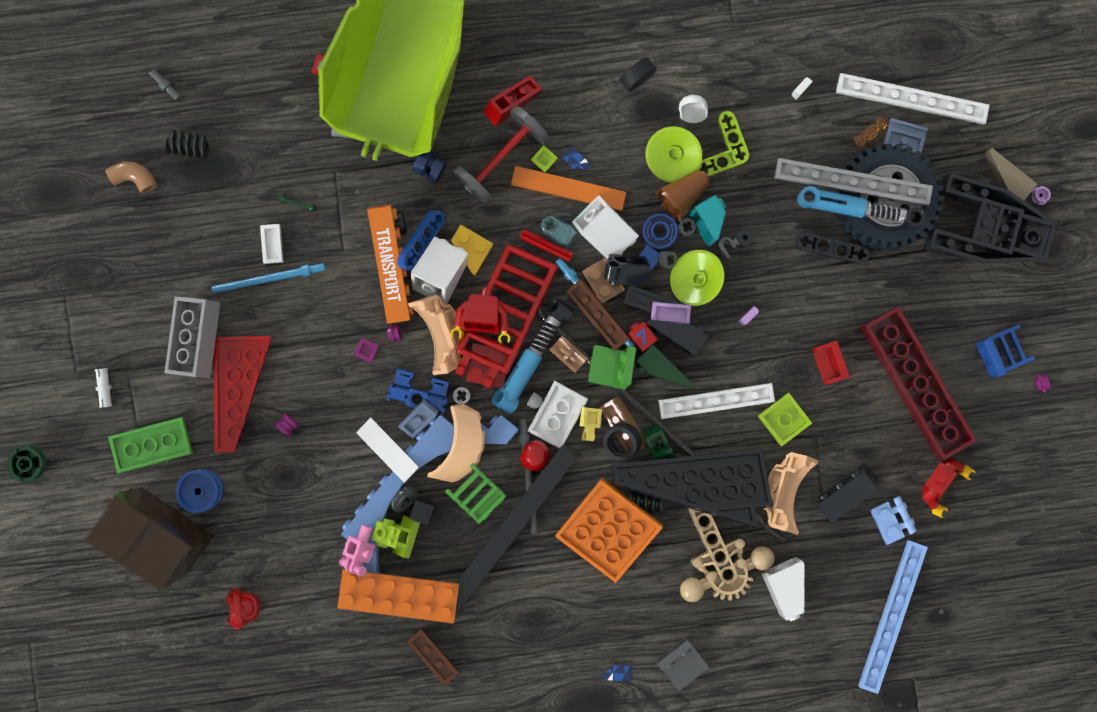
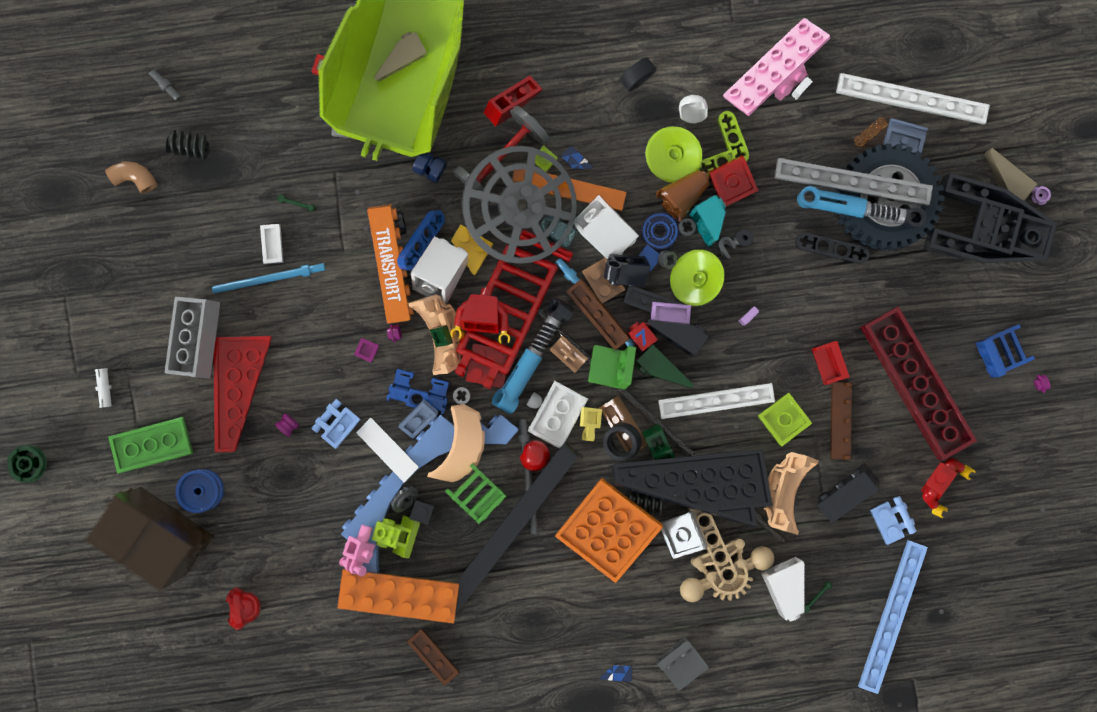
(341, 426): none -> light blue plate
(404, 54): none -> dark tan slope
(441, 336): none -> dark green tile
(508, 201): none -> dark grey dish
(683, 535): none -> tile
(733, 180): none -> red plate
(778, 69): none -> bright pink bracket
(828, 585): none -> dark green hinge
(841, 420): none -> reddish brown hinge

